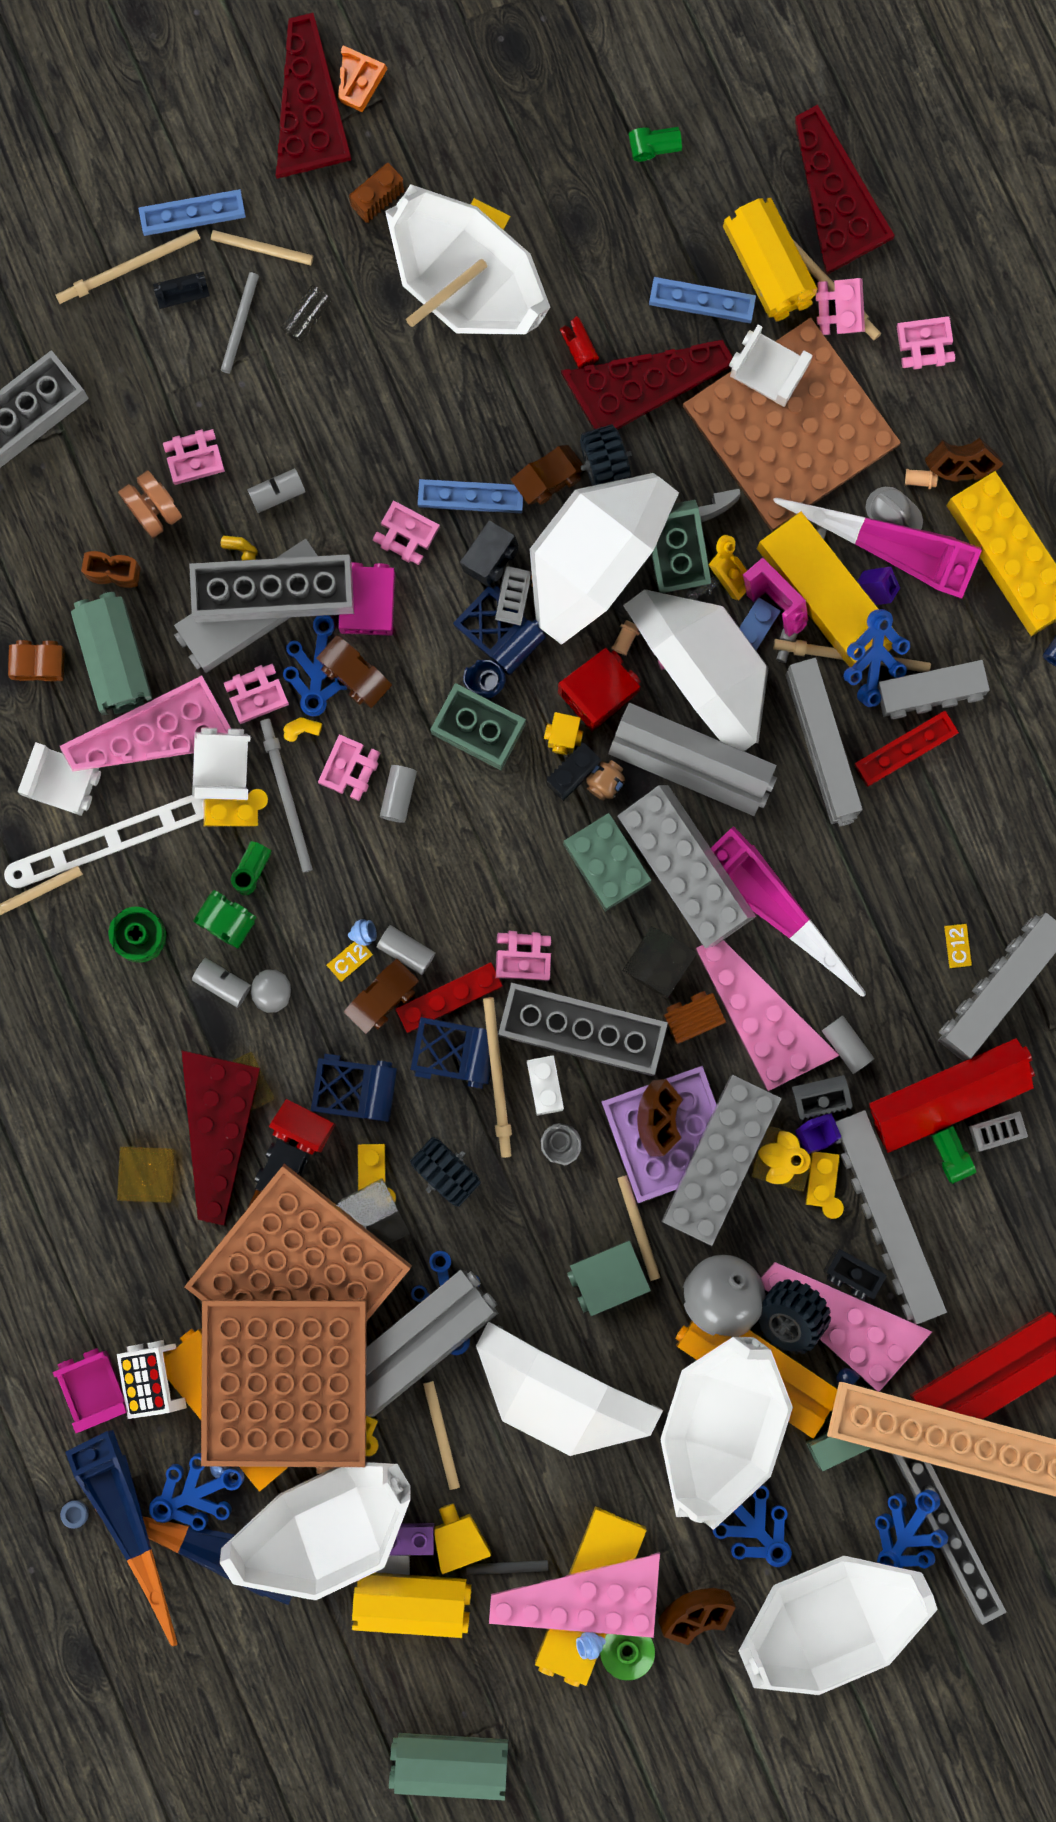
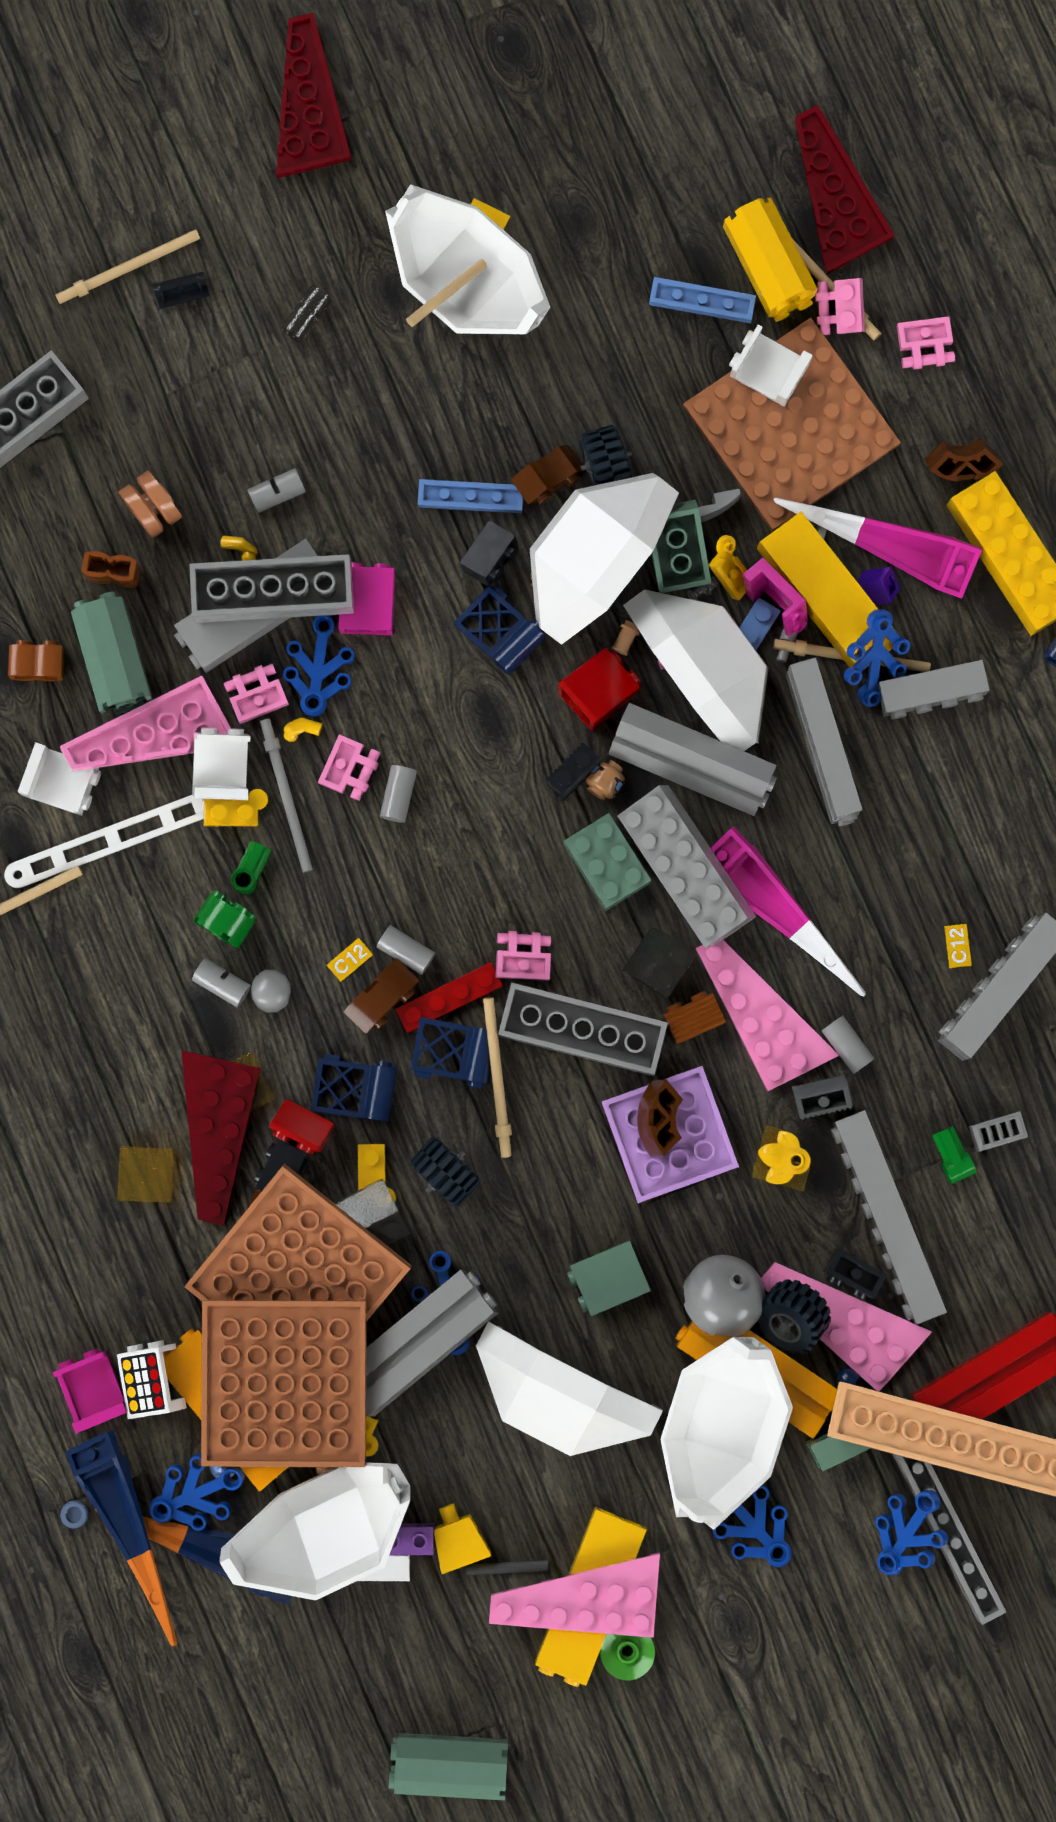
(129, 922): green brick -> none
(192, 212): medium blue plate -> none
(196, 463): bright pink plate -> none
(239, 322): light grey bar -> none
(262, 247): tan bar -> none
(349, 667): reddish brown brick -> none
(358, 78): orange wing -> none
(363, 932): light blue plate -> none
(377, 192): dark orange brick -> none
(409, 525): bright pink plate -> none
(411, 1605): yellow brick -> none
(441, 1435): tan bar -> none
(478, 726): sand green brick -> none
(484, 678): dark blue hair -> none
(517, 580): light grey slope -> none
(545, 1085): white panel -> none
(561, 1144): light grey hair -> none
(563, 733): yellow brick -> none
(581, 345): red hinge -> none
(589, 1645): light blue plate -> none
(638, 384): dark red wing -> none
(638, 1228): tan bar -> none
(648, 143): green piece -> none
(696, 1613): reddish brown brick -> none
(721, 1160): light grey brick -> none
(818, 1133): dark purple panel -> none
(823, 1184): yellow hinge -> none
(834, 1625): white panel -> none
(893, 507): light grey piece -> none
(906, 748): red plate -> none
(921, 478): light nougat pin -> none
(952, 1095): red brick -> none

